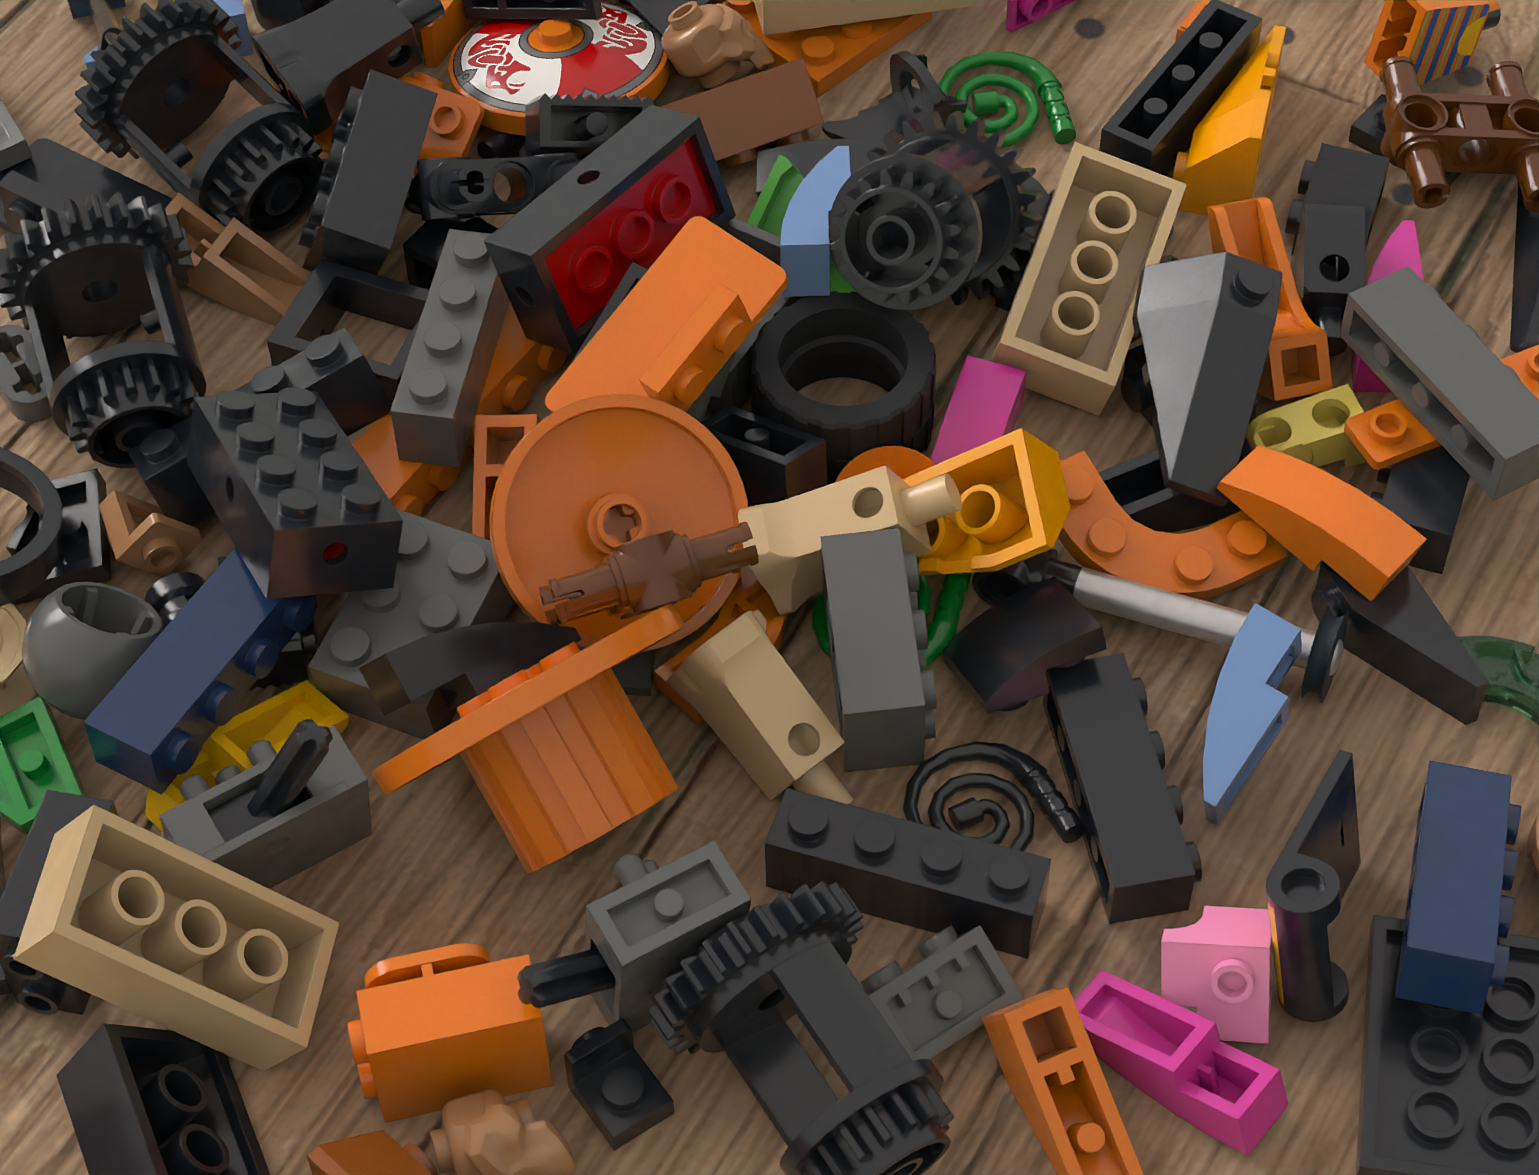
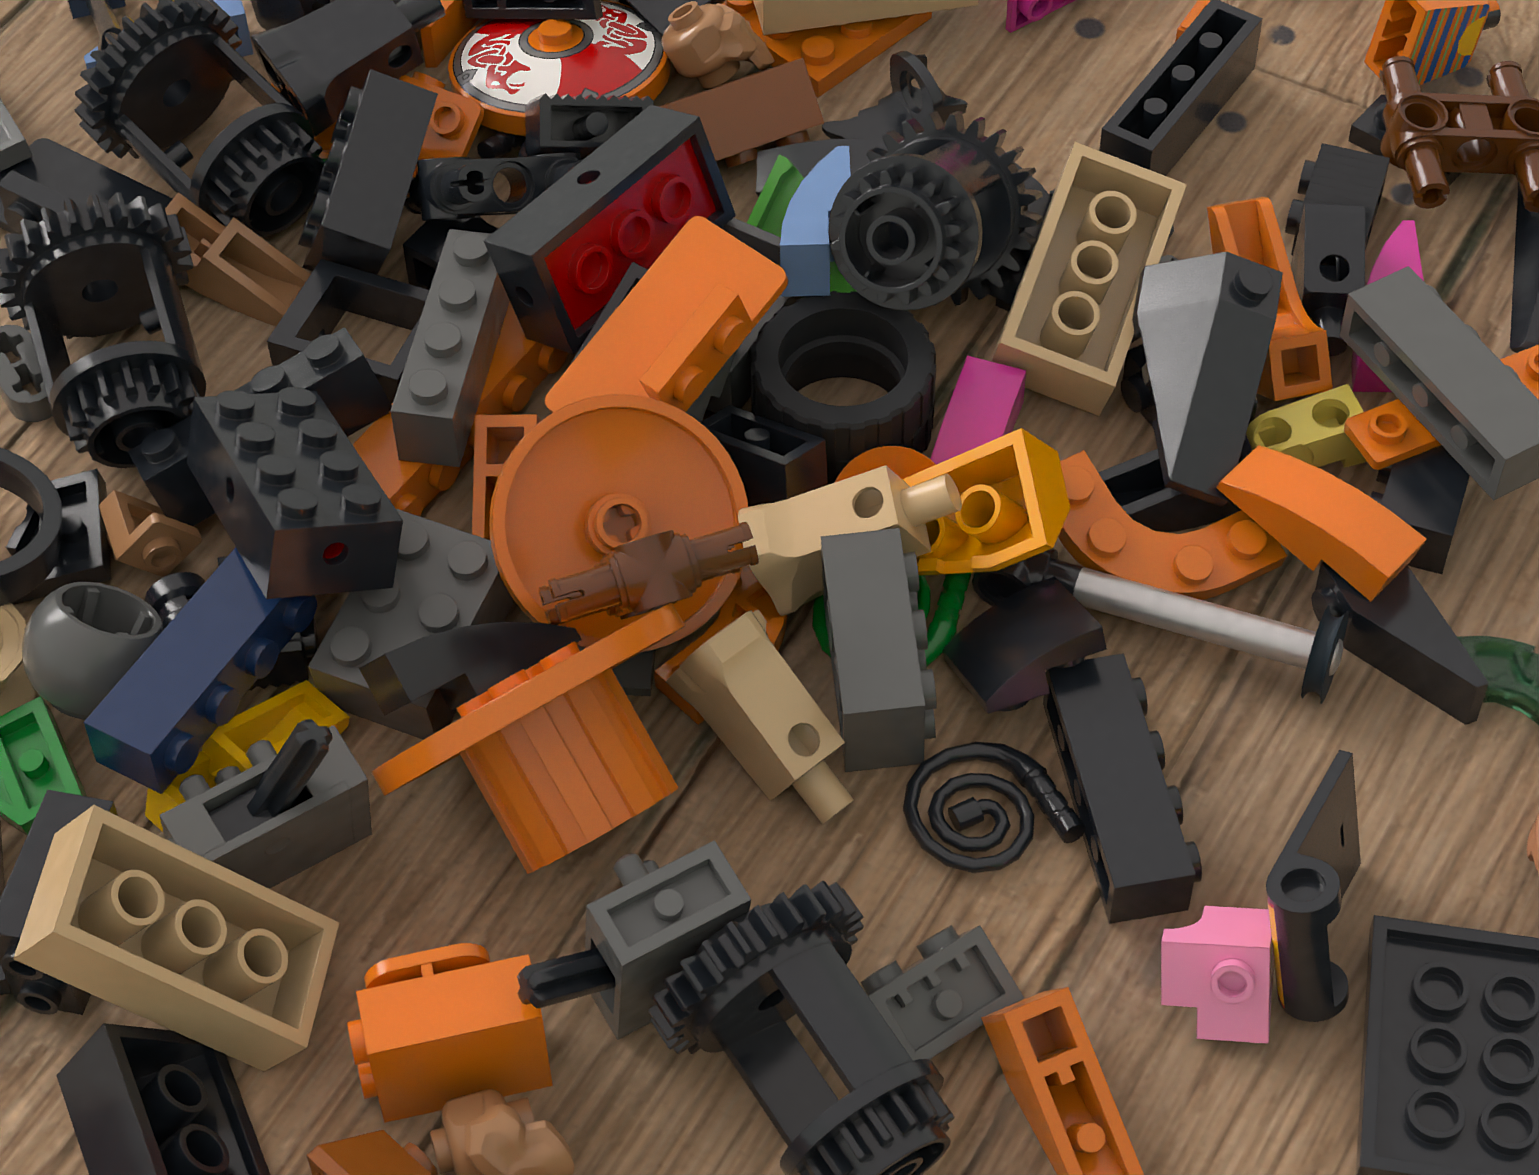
(615, 1084): black bracket -> none
(908, 870): black brick -> none
(988, 102): green piece -> none
(1181, 1061): dark pink slope -> none
(1232, 134): light orange wedge -> none
(1247, 707): medium blue slope -> none
(1457, 888): dark blue brick -> none

